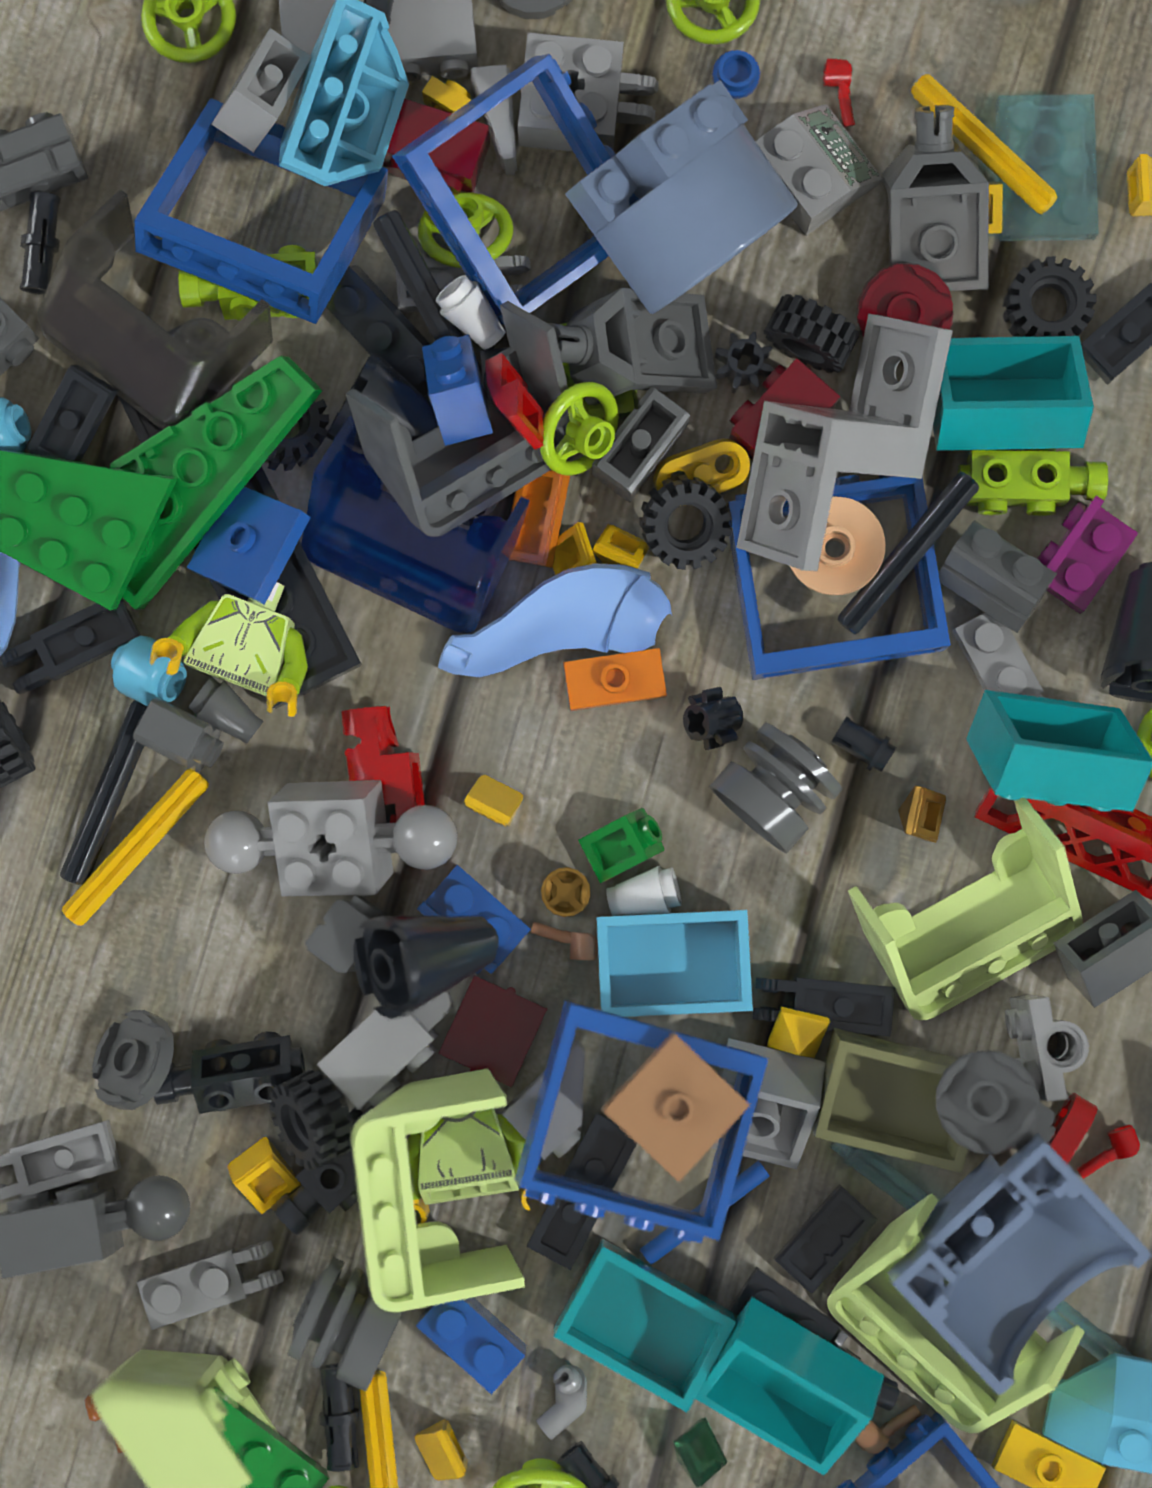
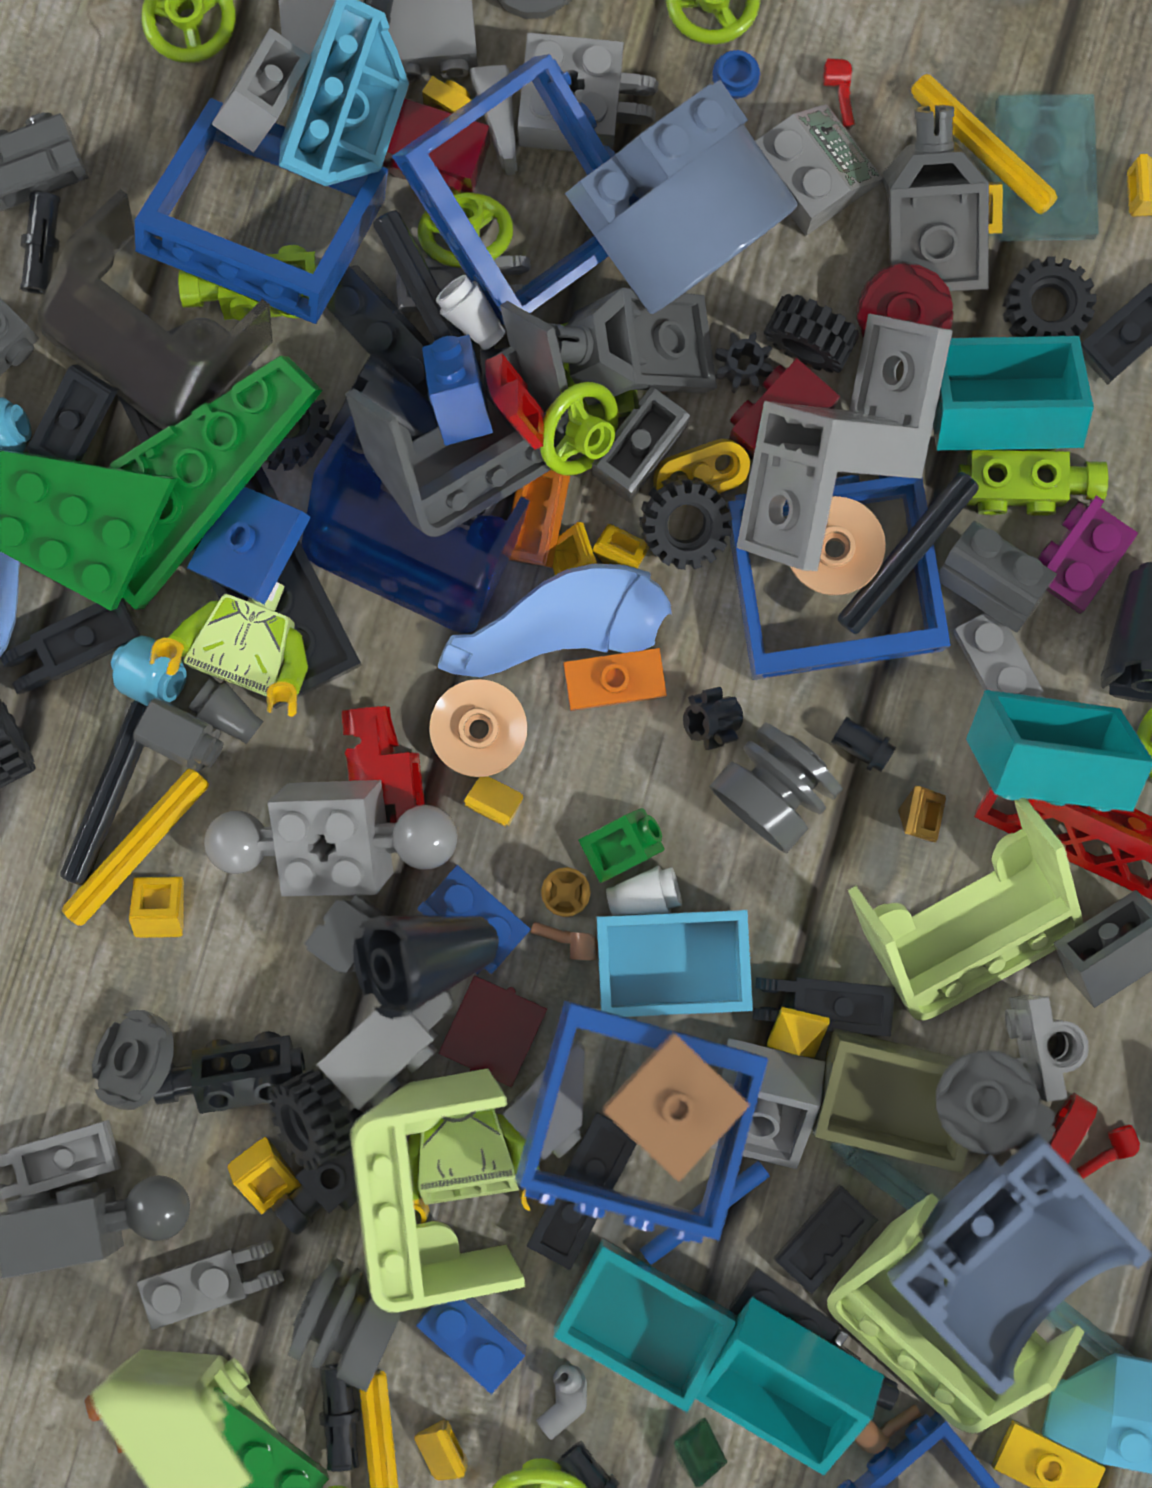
(157, 907): none -> yellow slope
(474, 702): none -> light nougat dish

